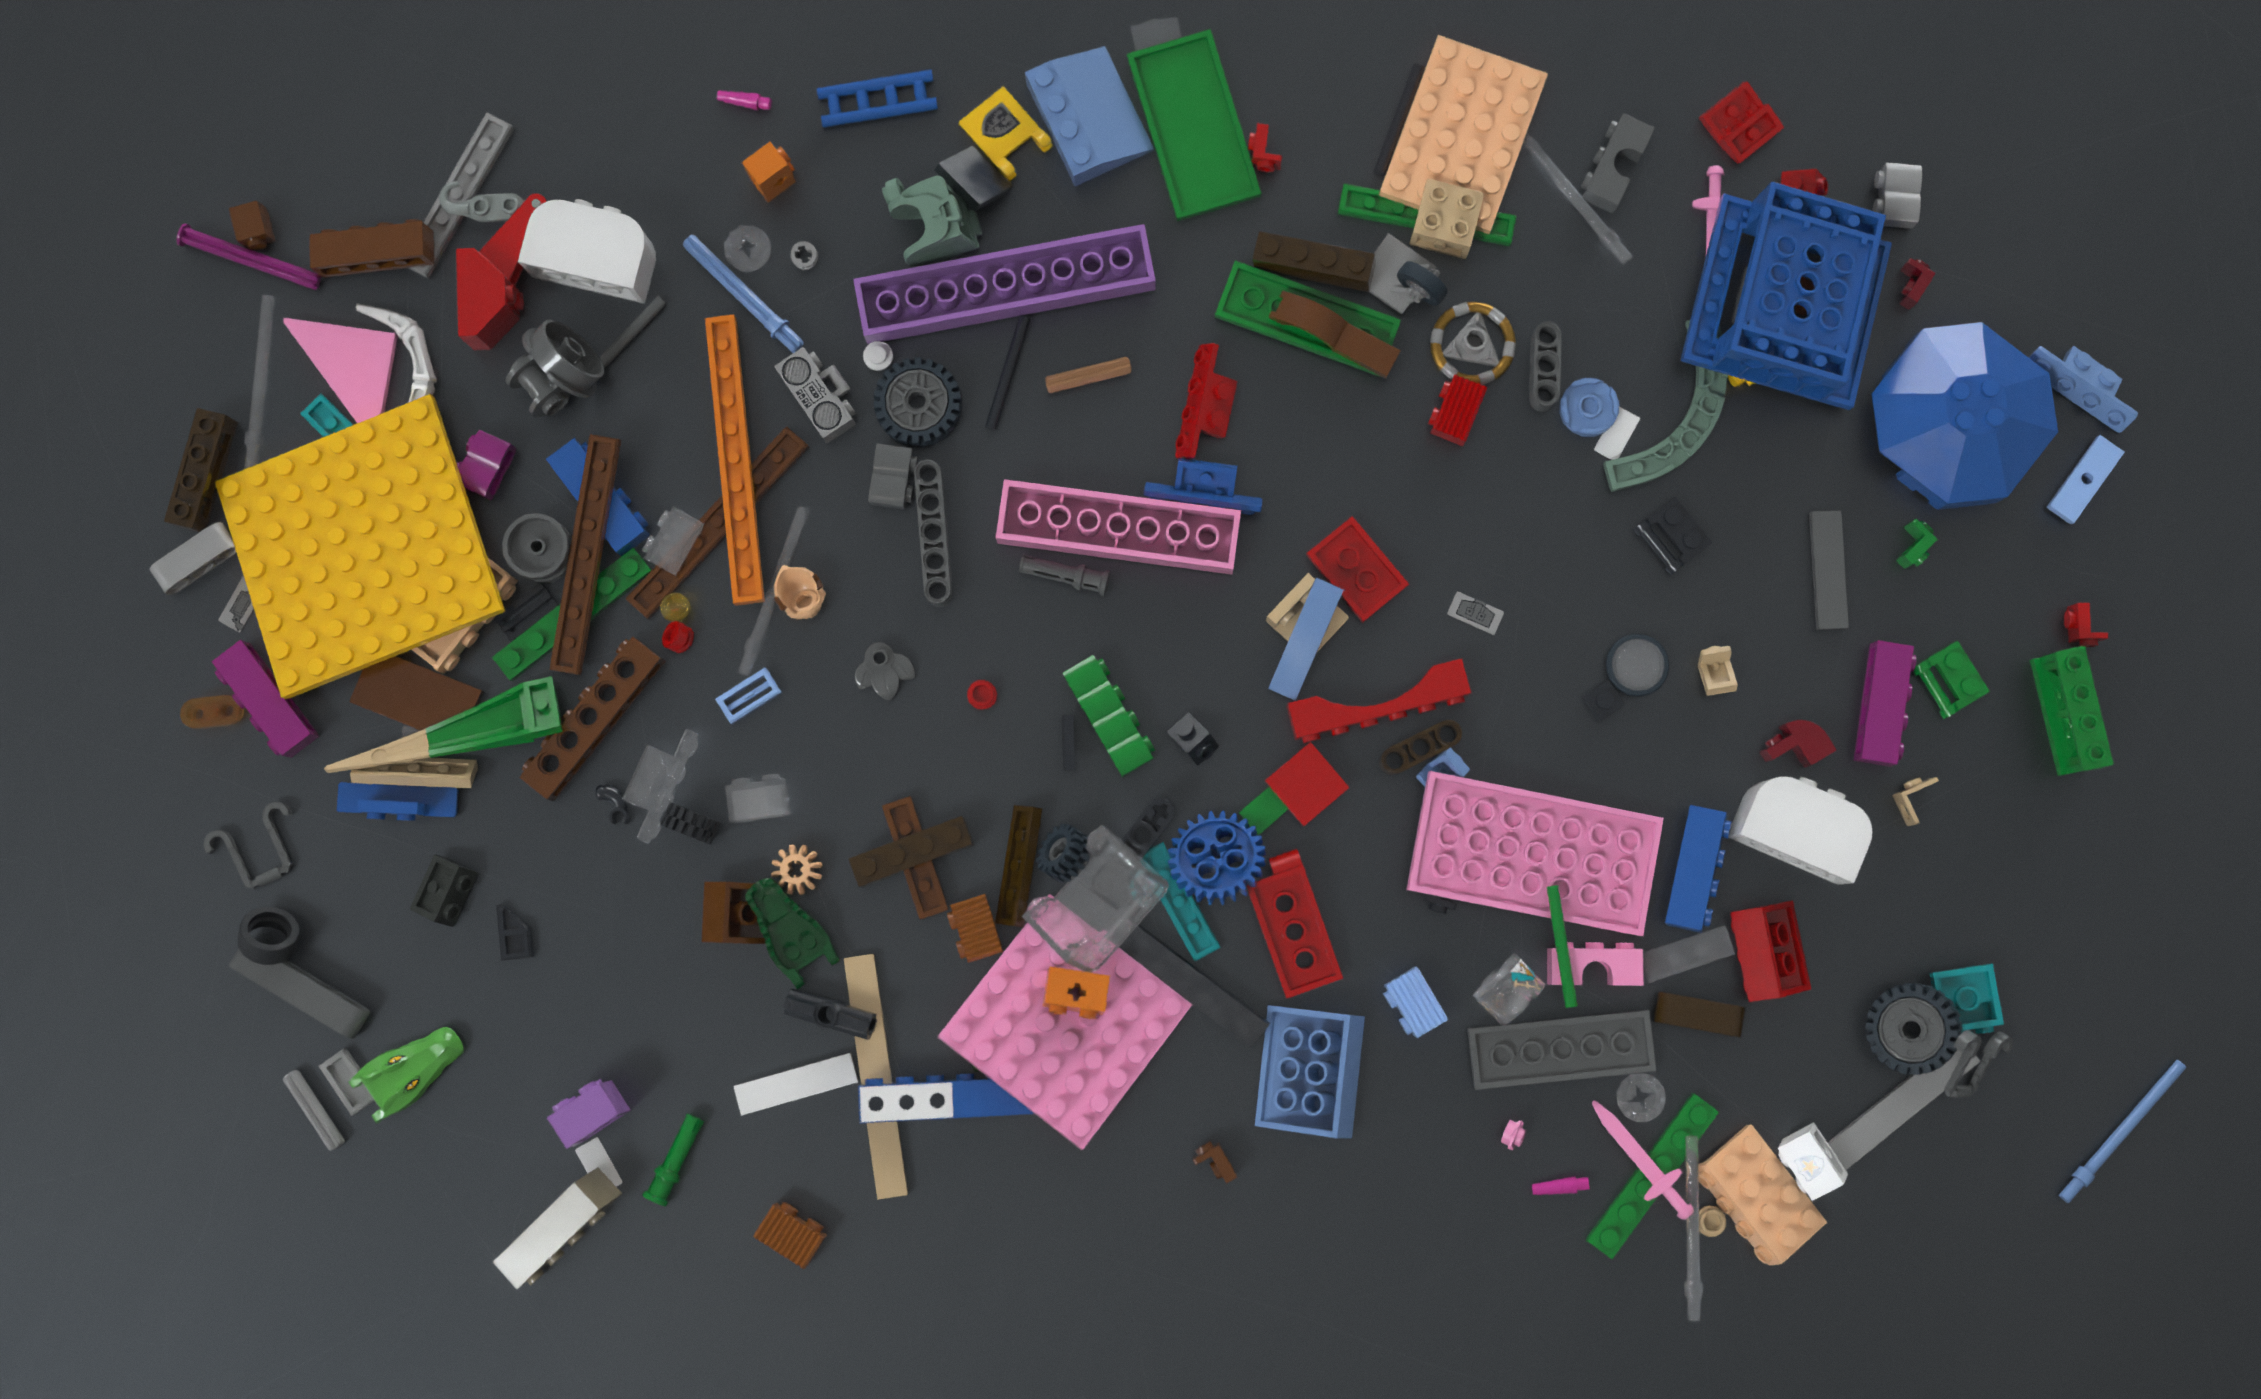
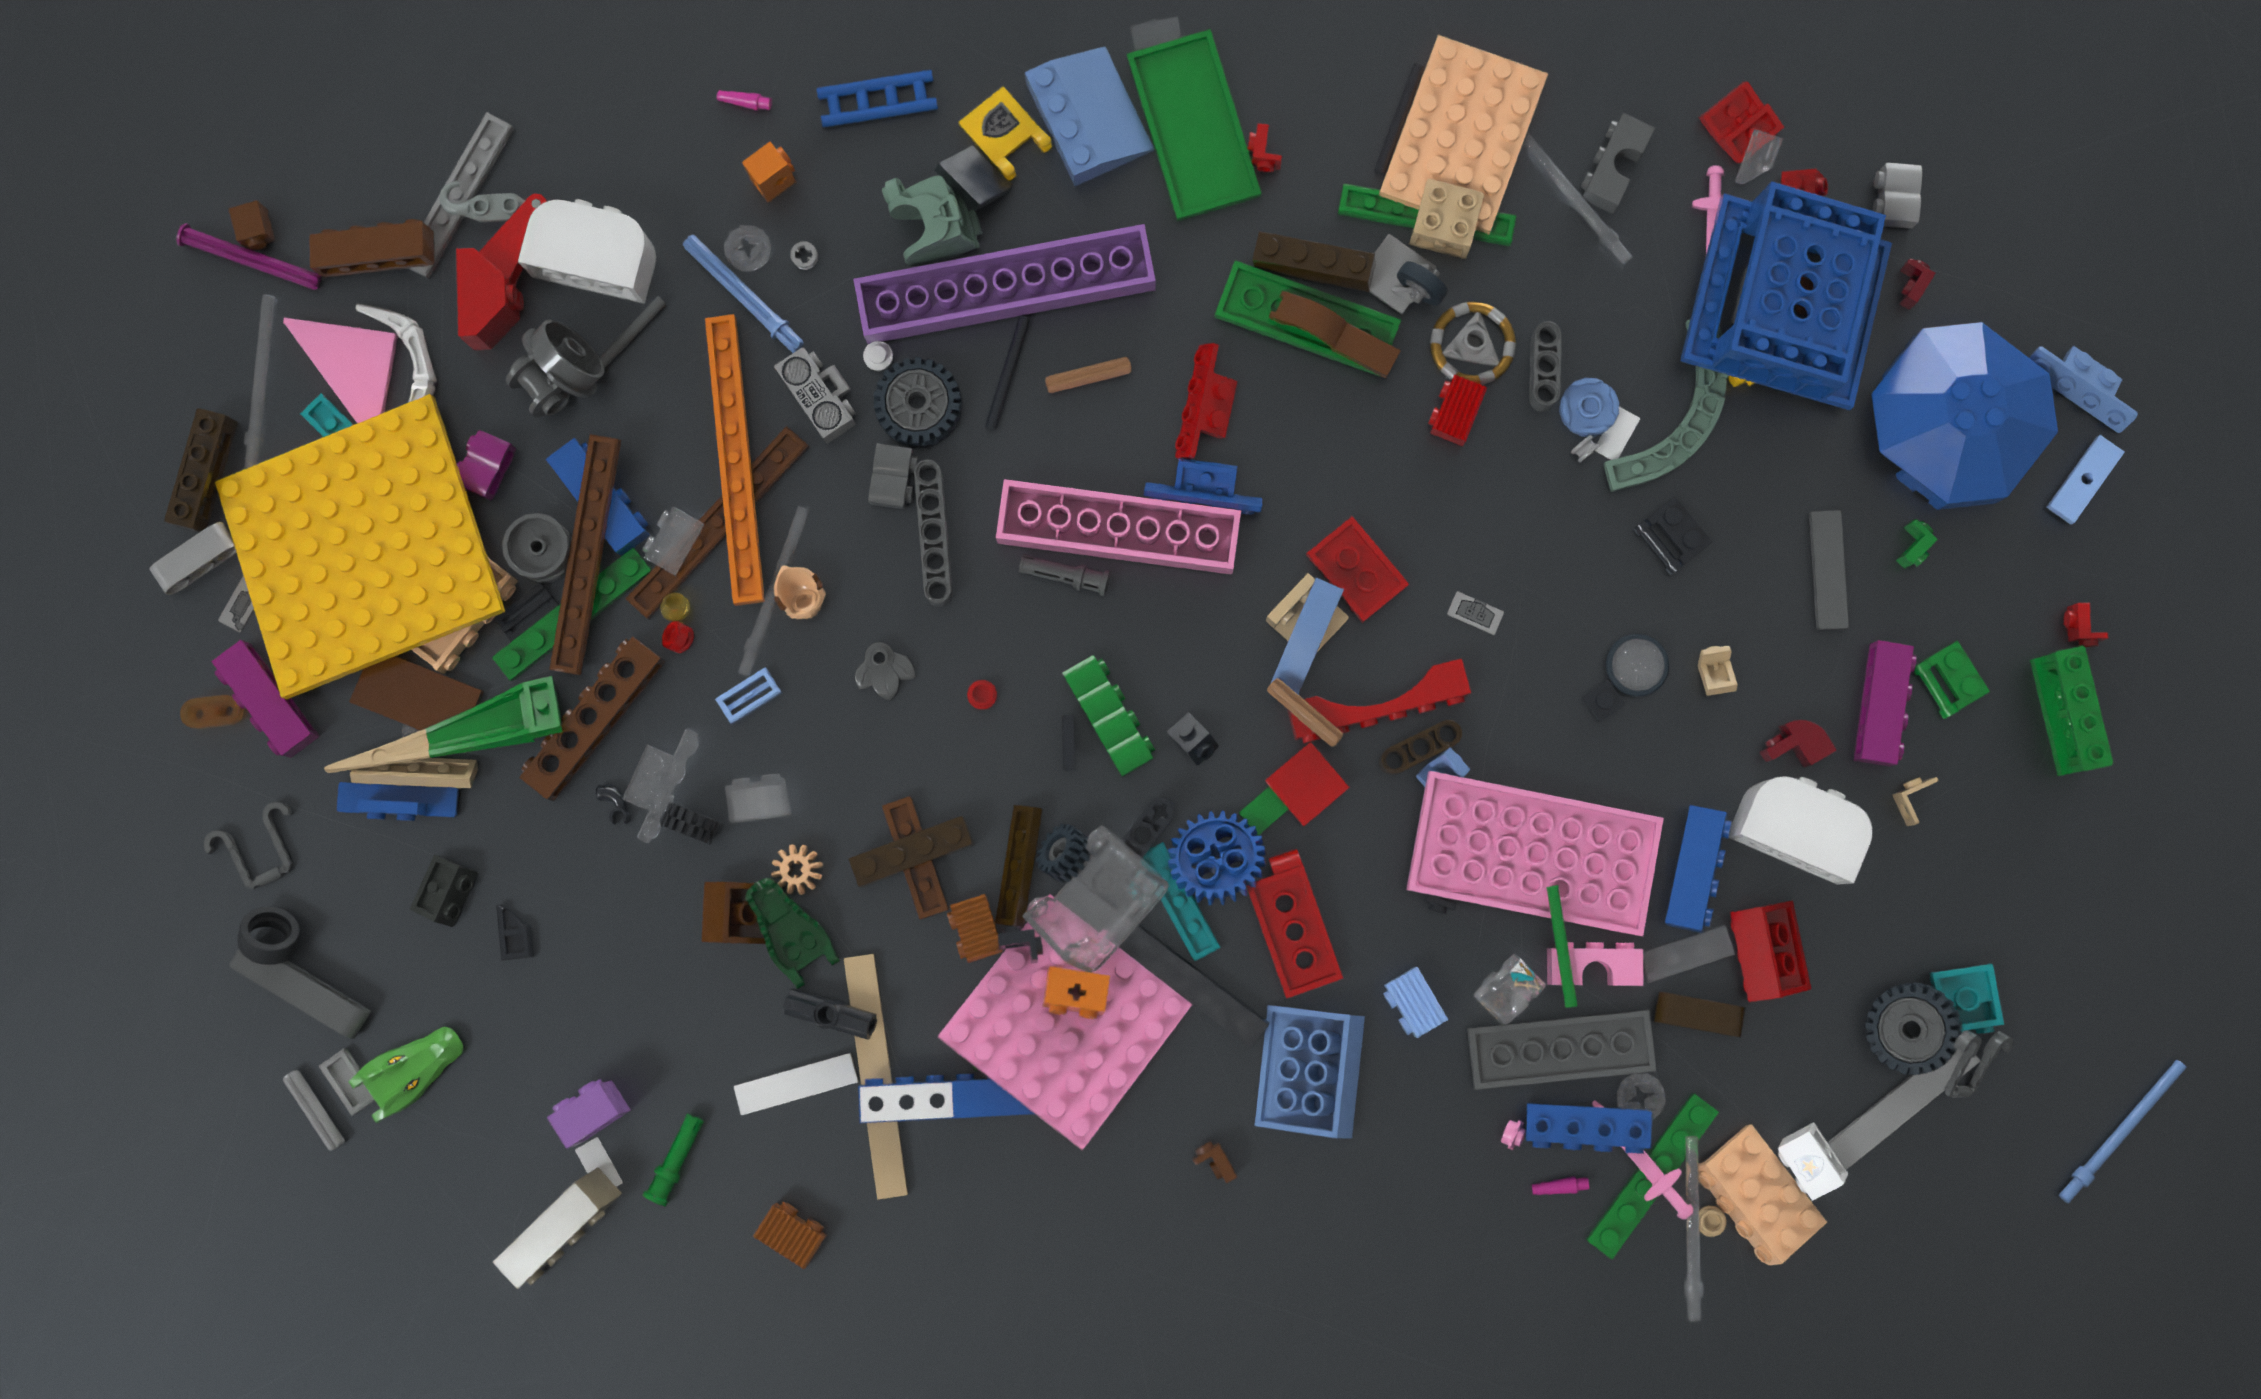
(1014, 938): none -> black bracket
(1304, 712): none -> medium nougat axle
(1585, 448): none -> light grey bush
(1588, 1126): none -> blue brick
(1758, 156): none -> clear tile

